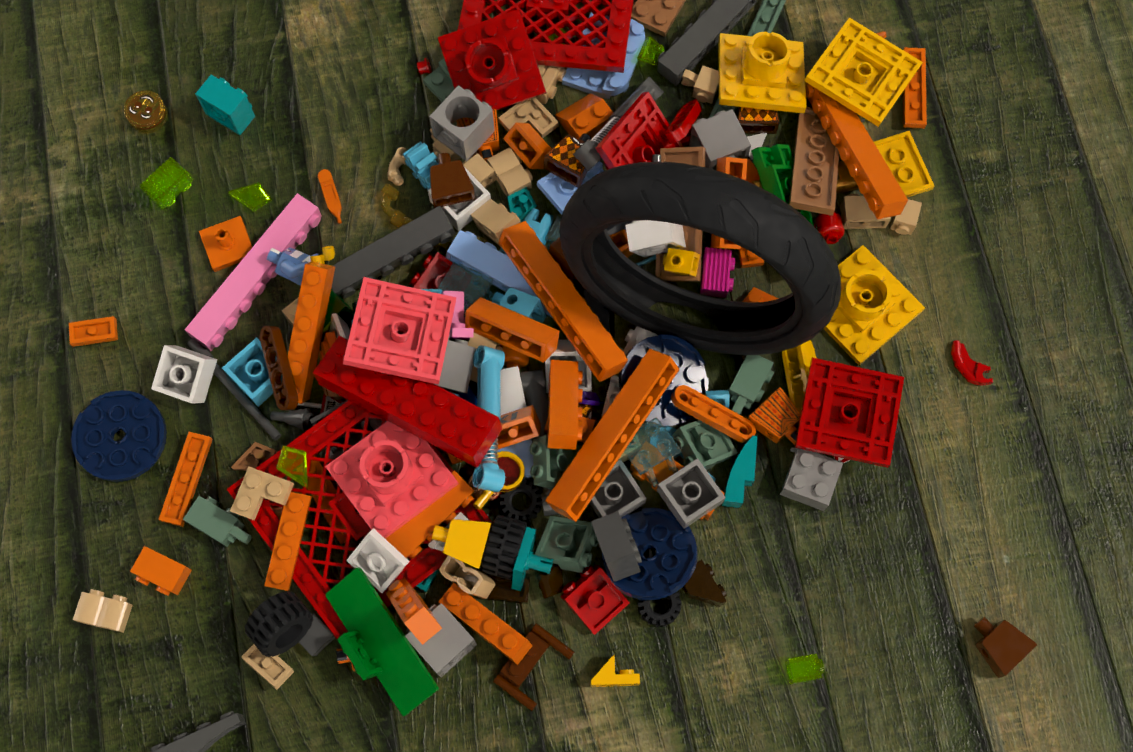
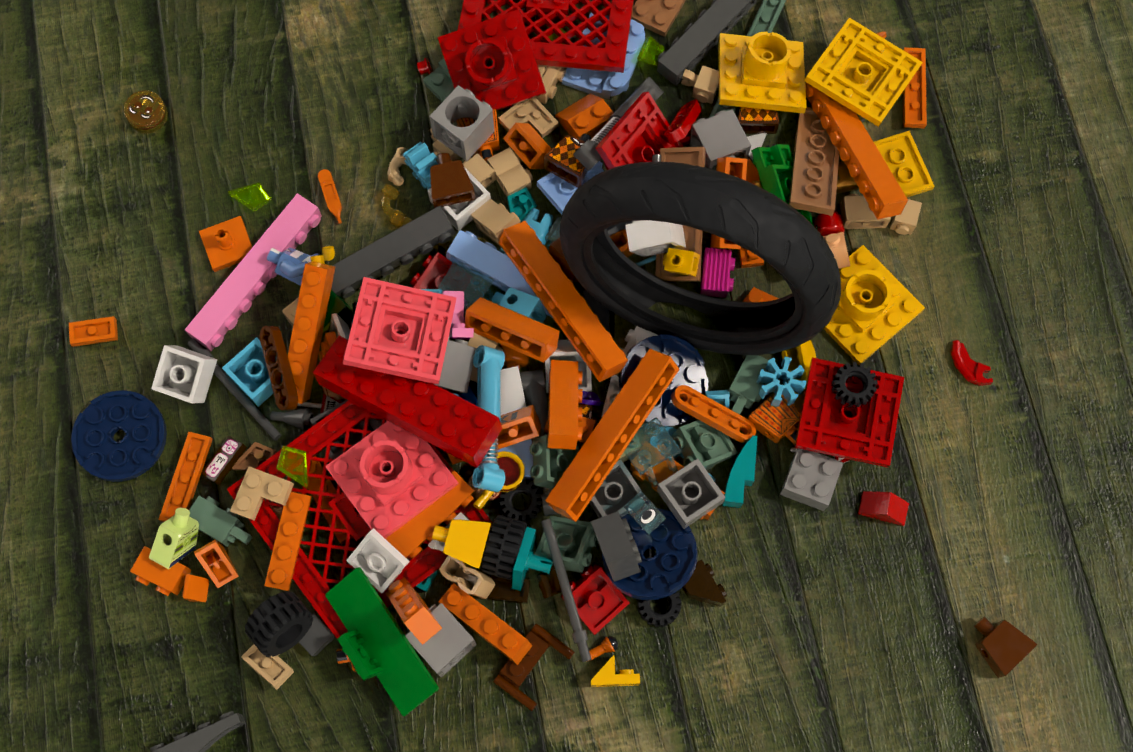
(103, 611): tan brick -> none
(166, 183): clear neon green brick -> none
(175, 539): none -> yellowish green torso
(195, 588): none -> orange slope
(216, 563): none -> orange slope
(224, 460): none -> tile
(225, 104): teal brick -> none
(579, 635): none -> dark grey bar
(608, 645): none -> orange piece
(644, 512): none -> clear light blue brick
(772, 380): none -> medium azure gear
(804, 669): clear neon green brick -> none
(839, 248): none -> light nougat brick
(847, 396): none -> black tyre
(884, 507): none -> red slope

